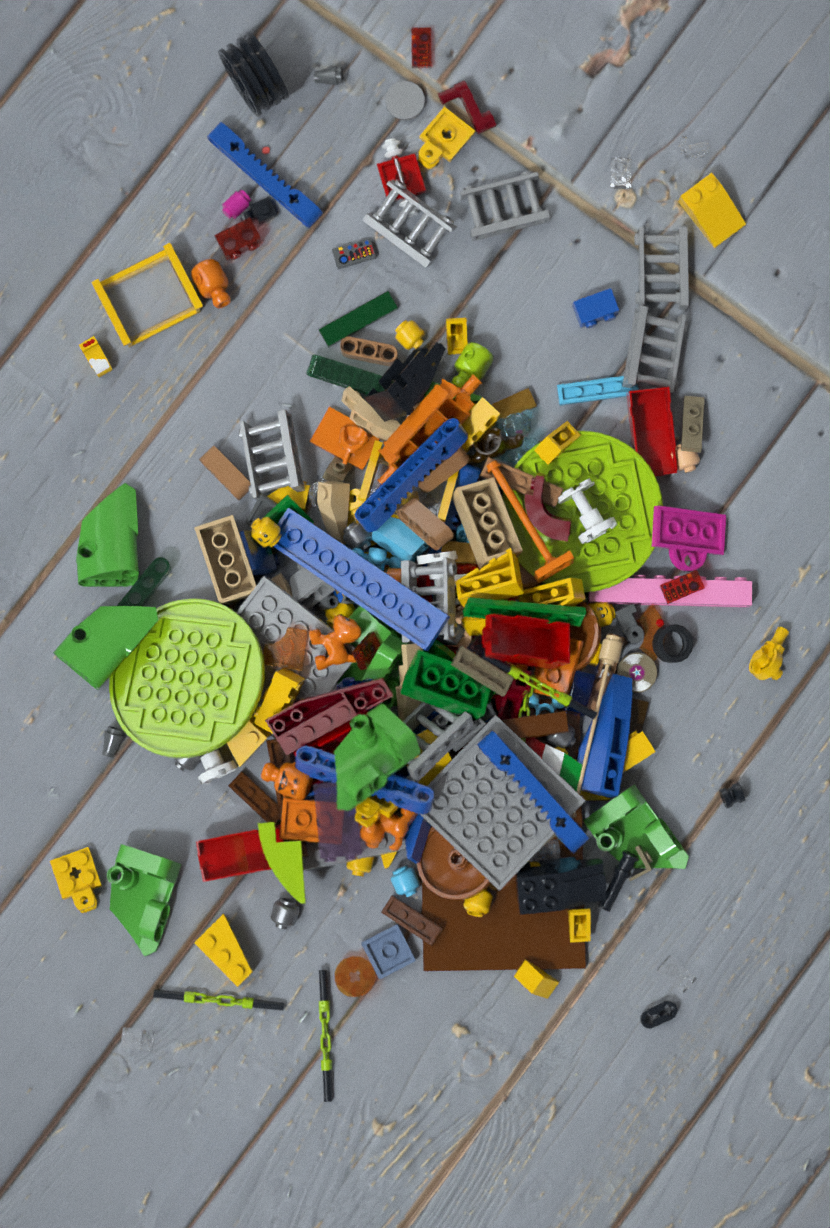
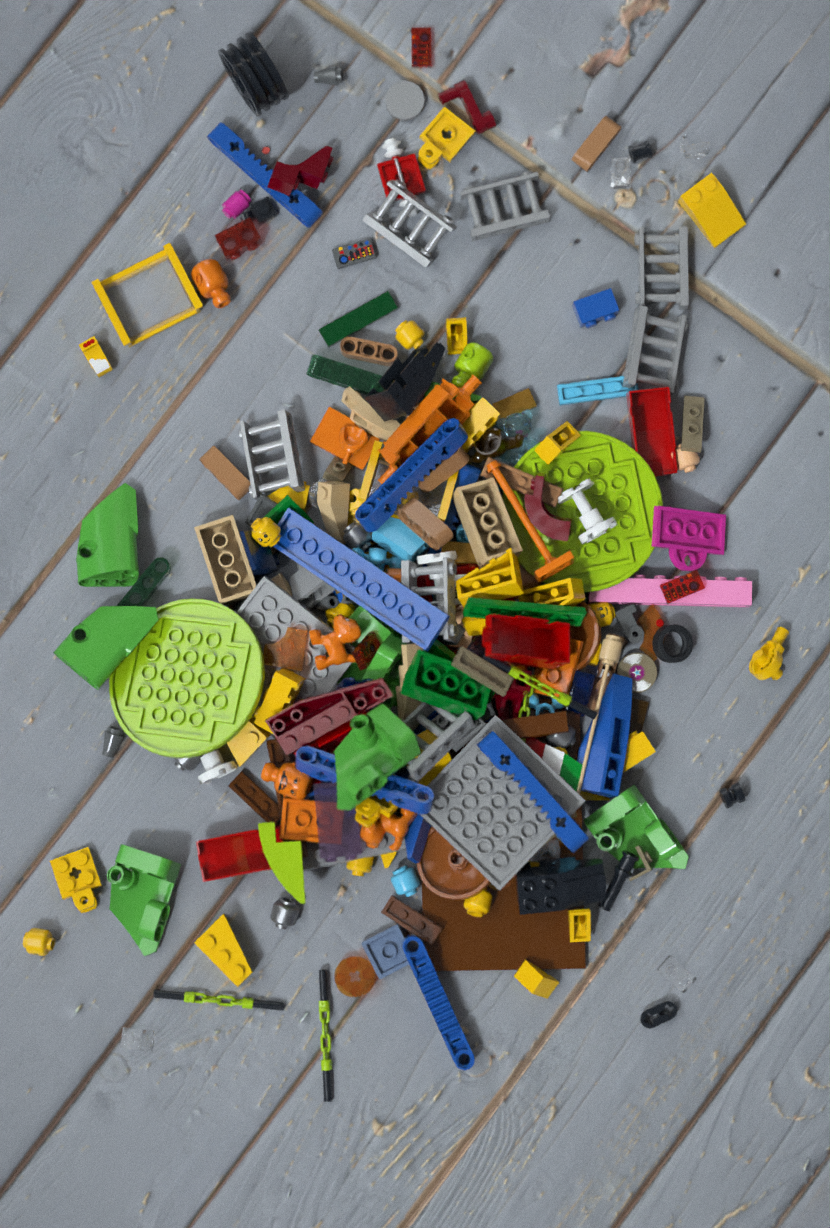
(38, 941): none -> yellow head
(309, 172): none -> dark red arch
(438, 1002): none -> blue gear
(596, 143): none -> medium nougat beam
(640, 151): none -> black bush

